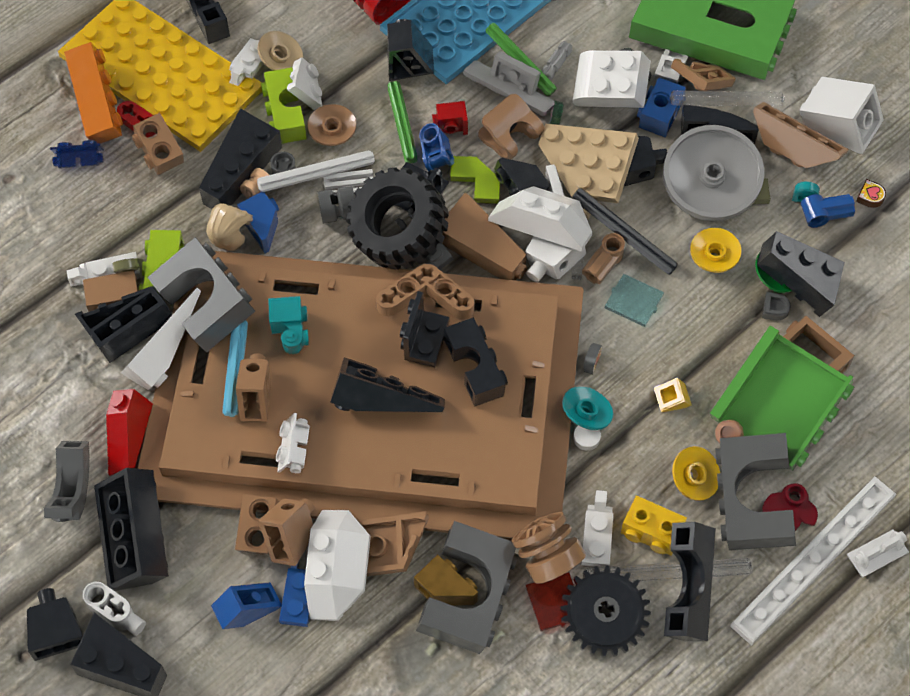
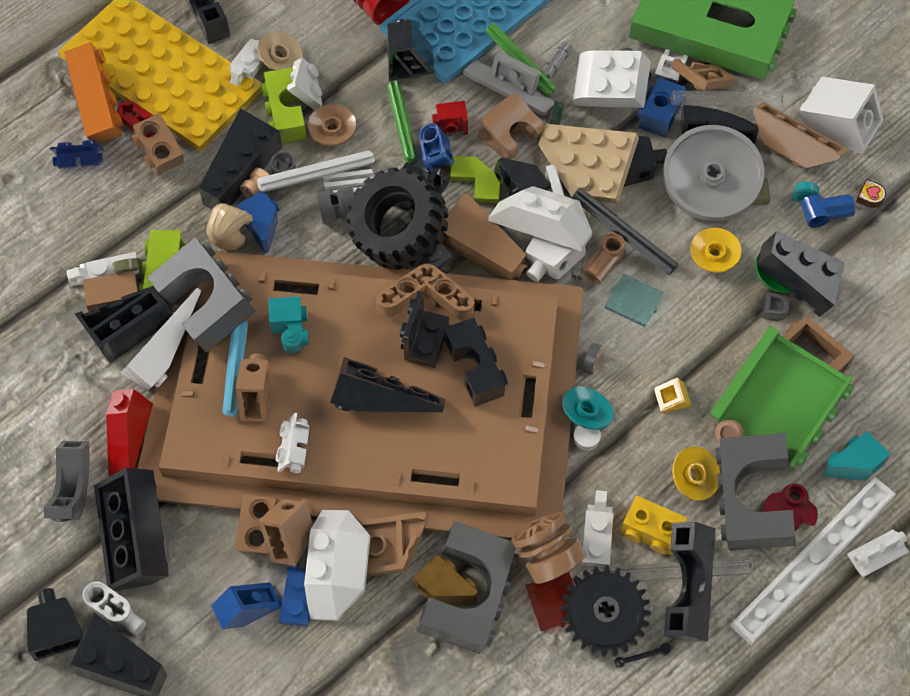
(664, 649): none -> black hinge
(859, 459): none -> teal slope

